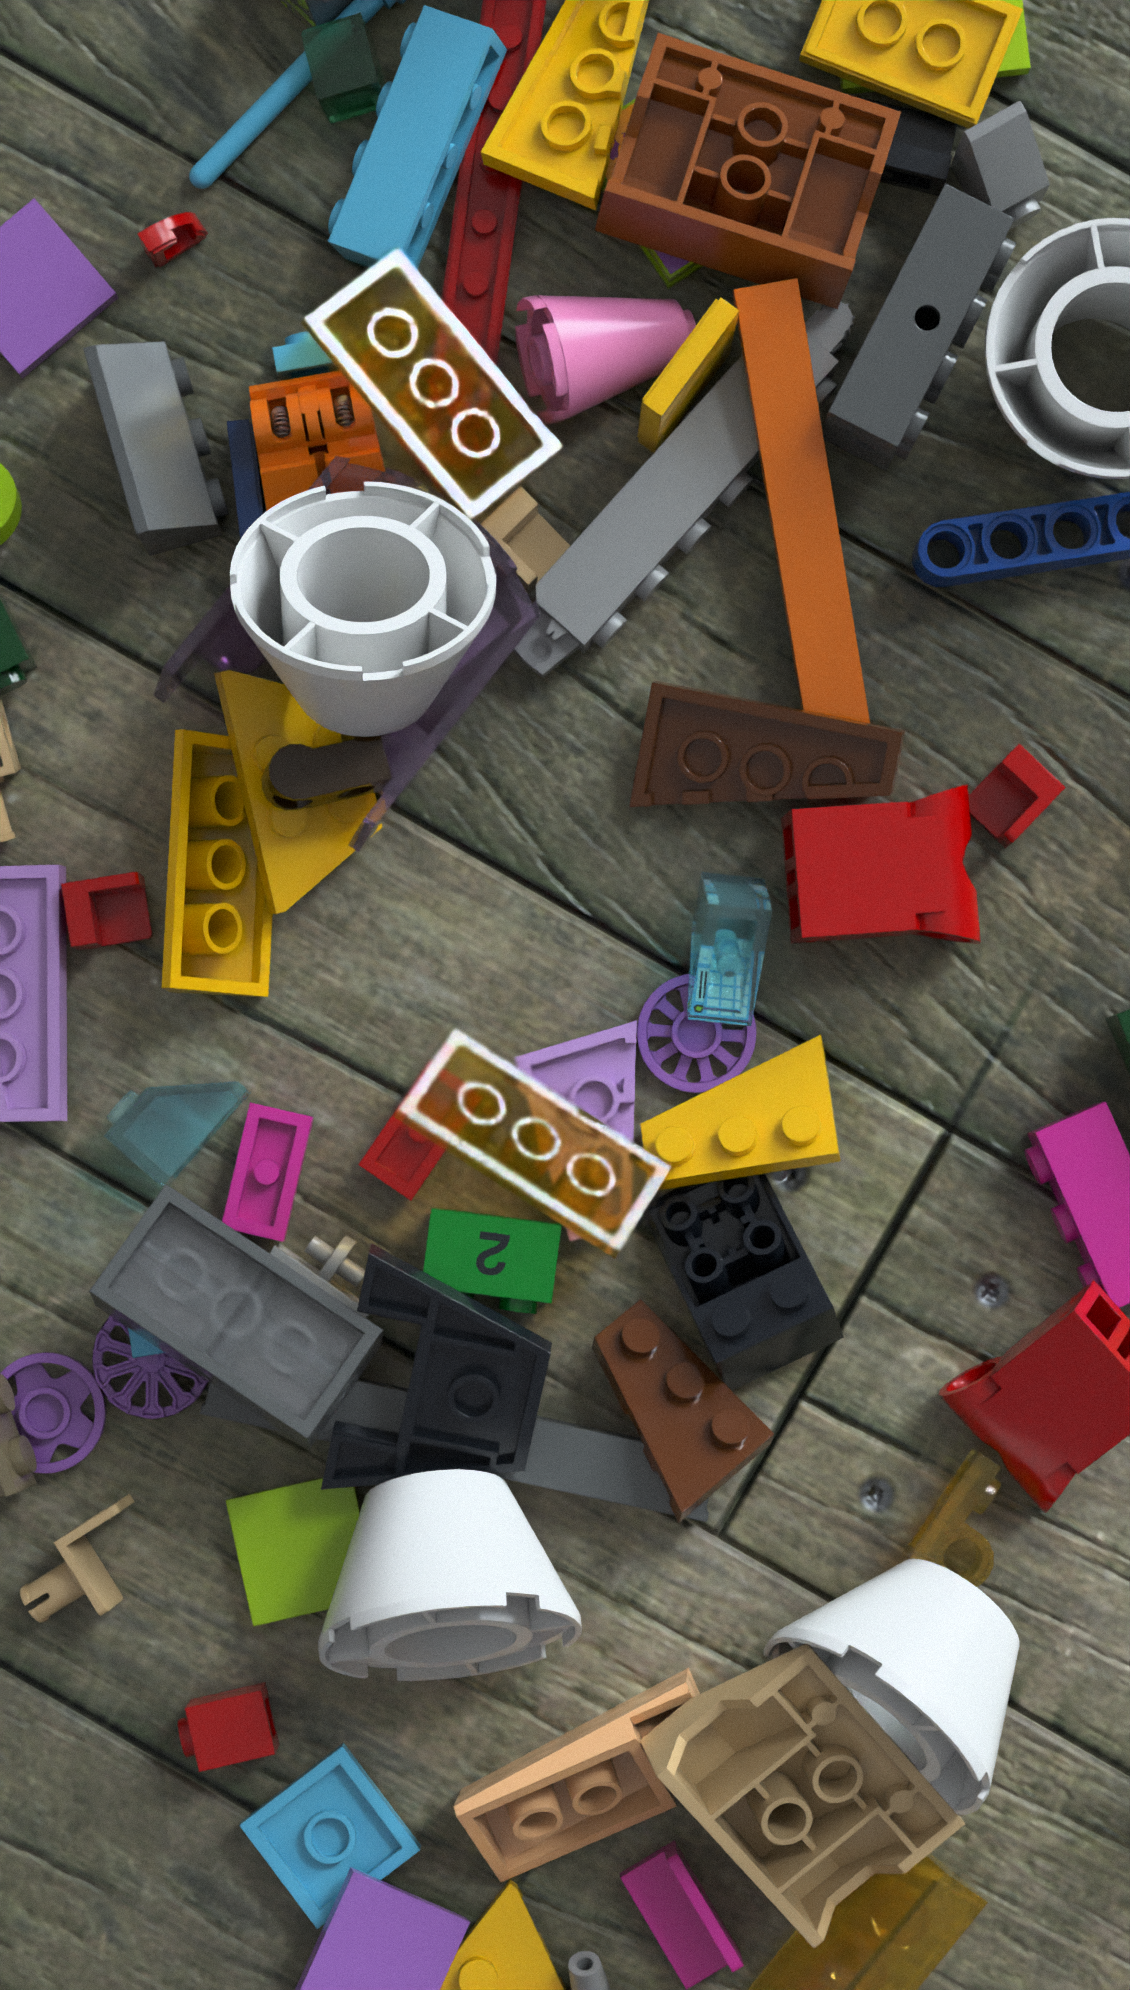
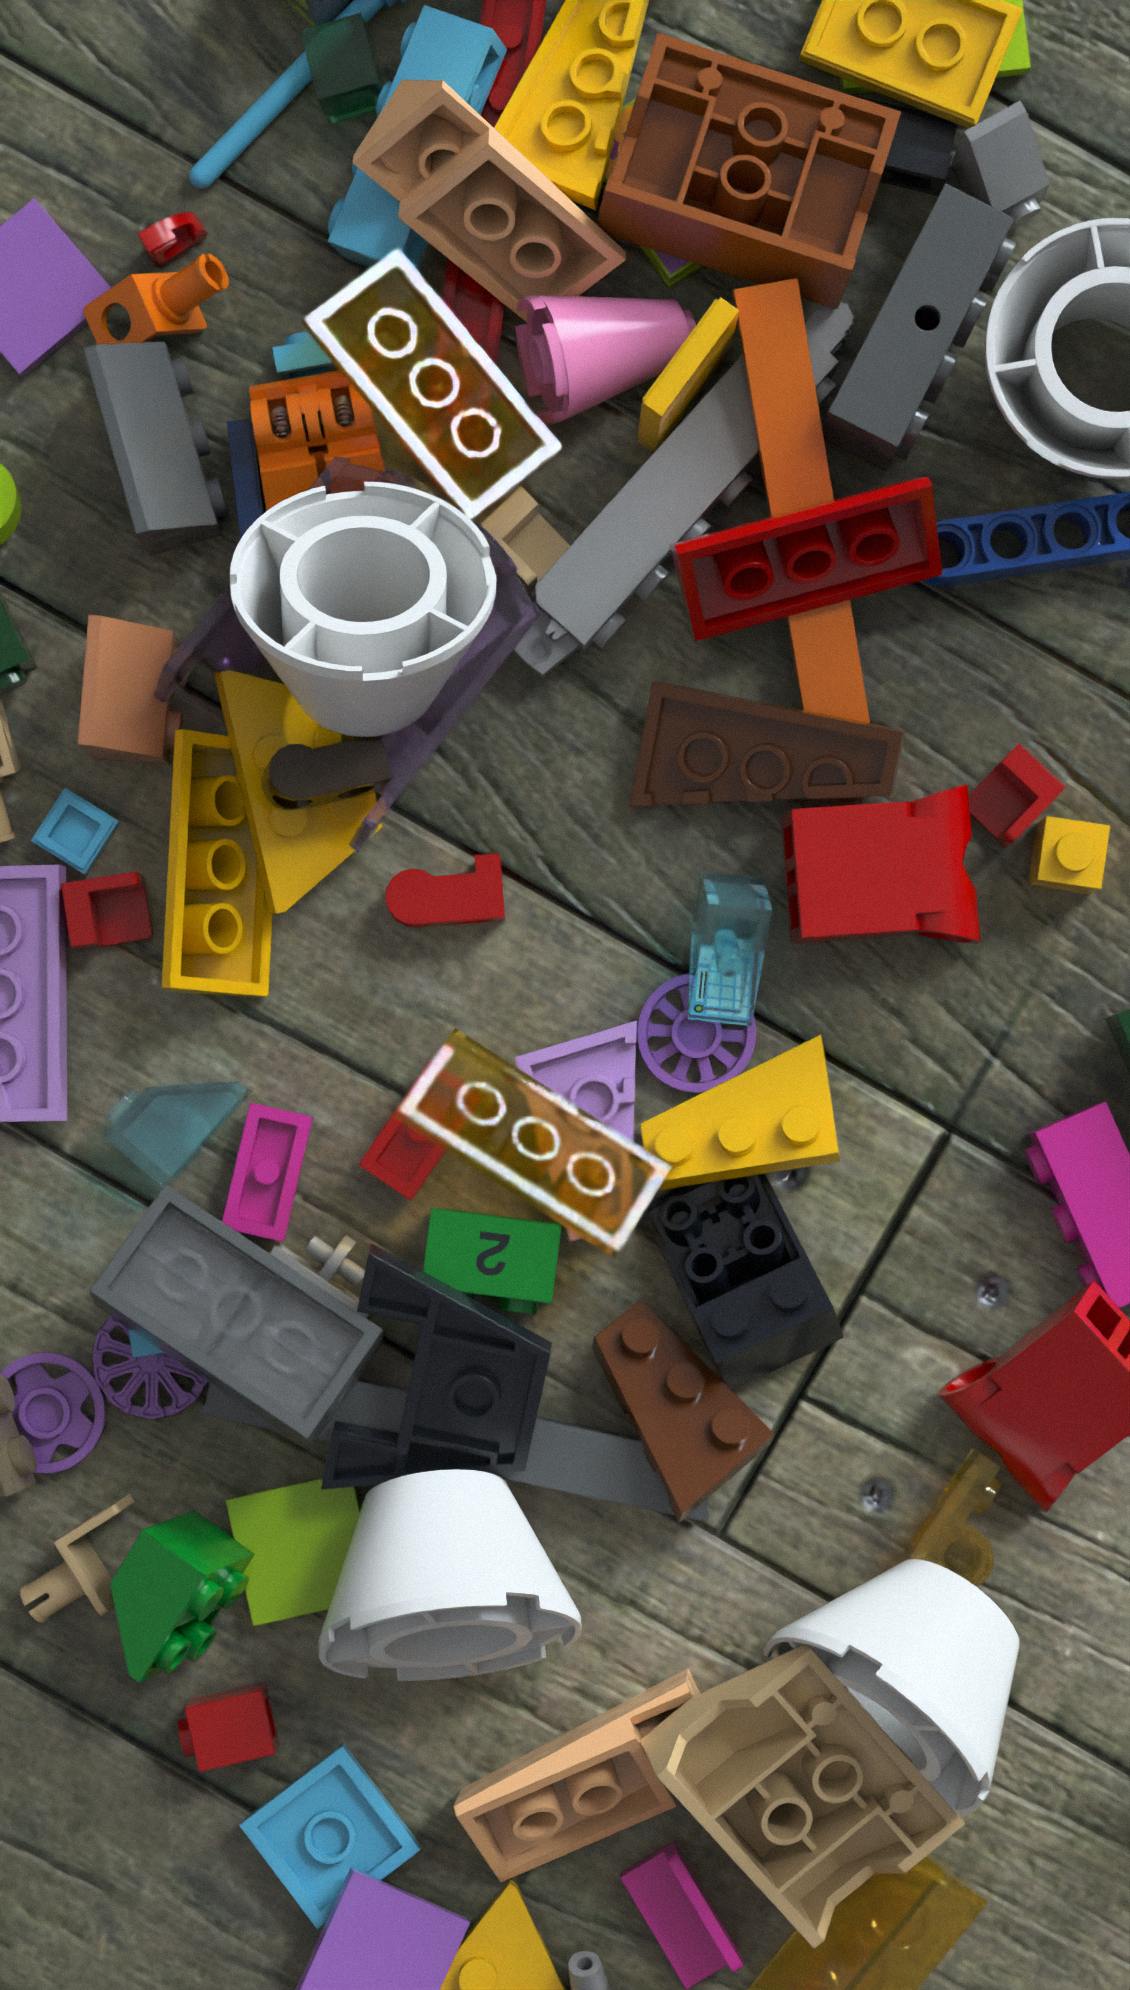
(75, 831): none -> medium azure tile
(118, 700): none -> nougat slope
(159, 301): none -> orange bracket
(174, 1591): none -> green slope
(446, 900): none -> red leg
(481, 198): none -> light nougat slope
(809, 558): none -> red slope
(1069, 855): none -> yellow brick

